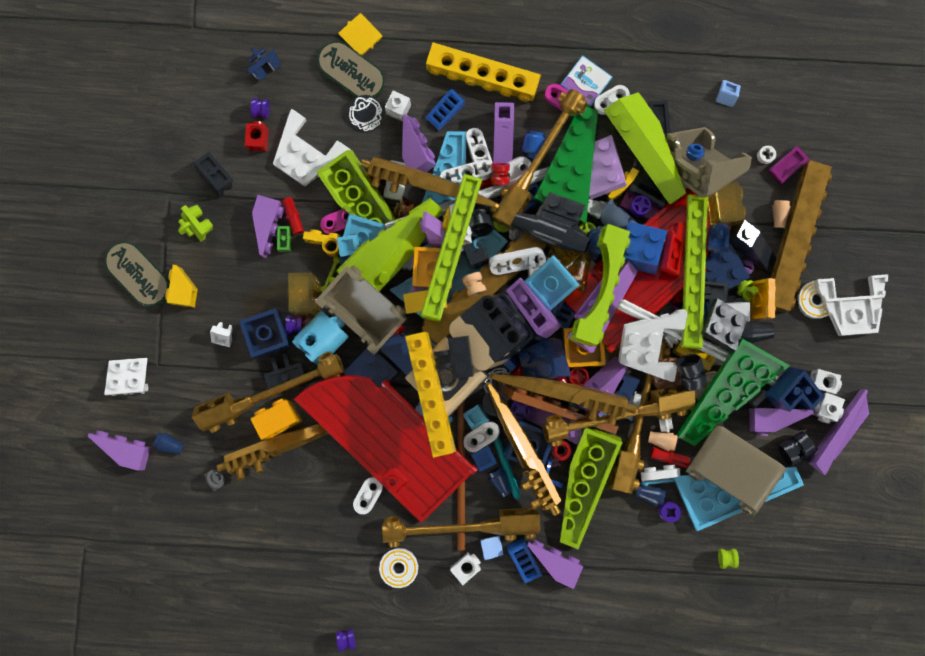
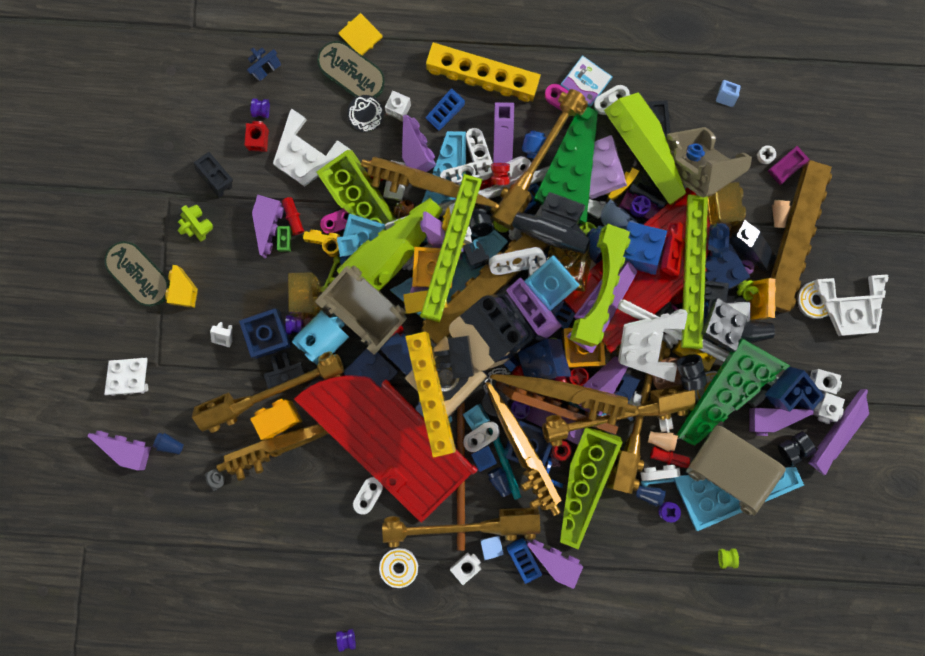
(474, 284): light nougat wheel -> none

